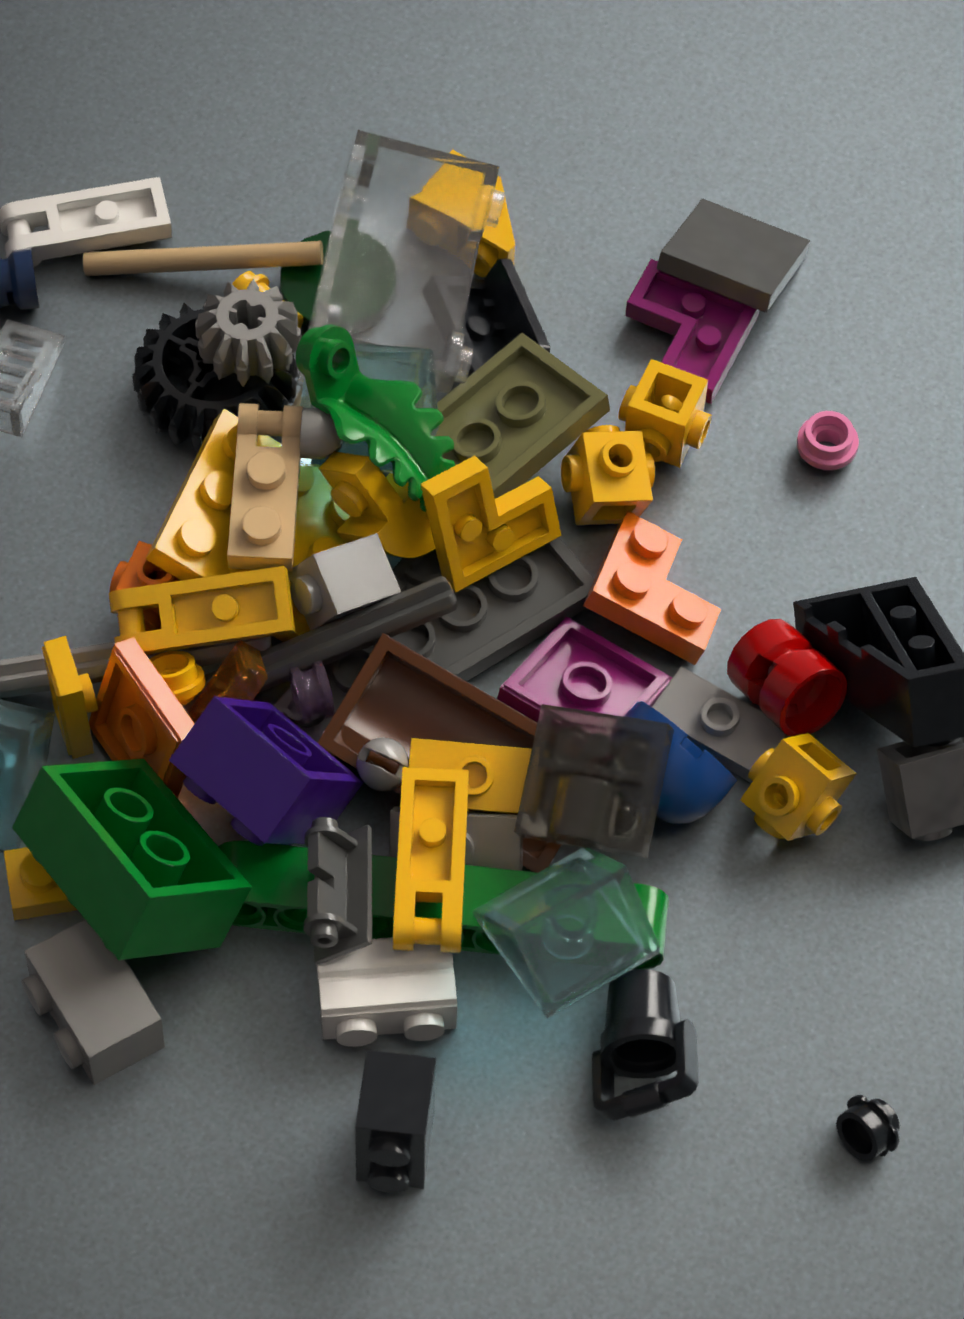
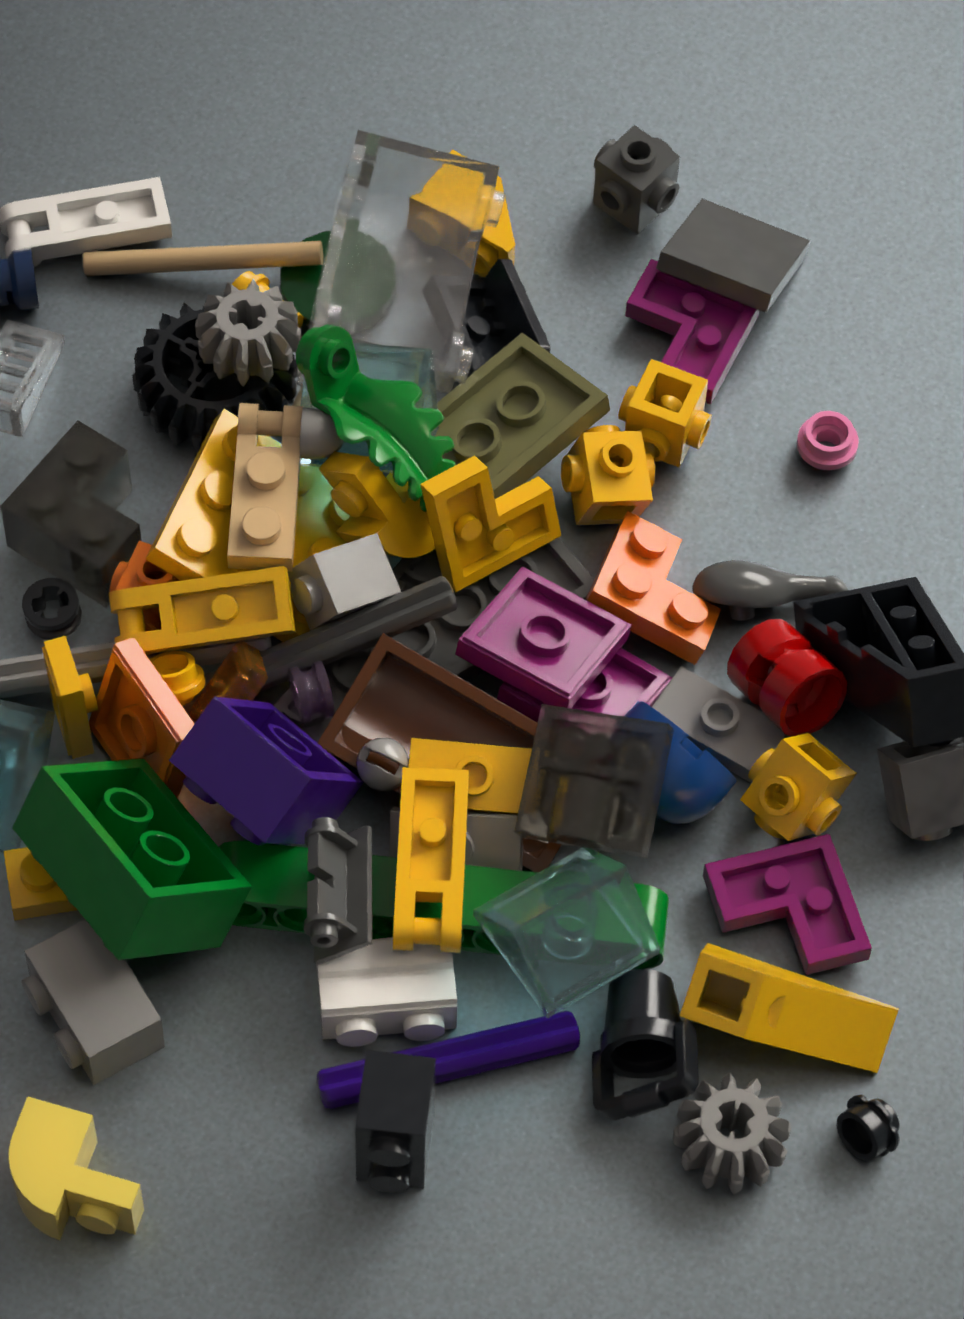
(53, 1178): none -> light yellow brick
(68, 513): none -> clear smoke brick
(68, 614): none -> black bush
(465, 1054): none -> dark purple axle
(543, 639): none -> magenta plate
(635, 178): none -> dark grey brick
(725, 1155): none -> light grey gear
(756, 585): none -> dark grey piece
(787, 1009): none -> yellow slope
(798, 884): none -> magenta plate

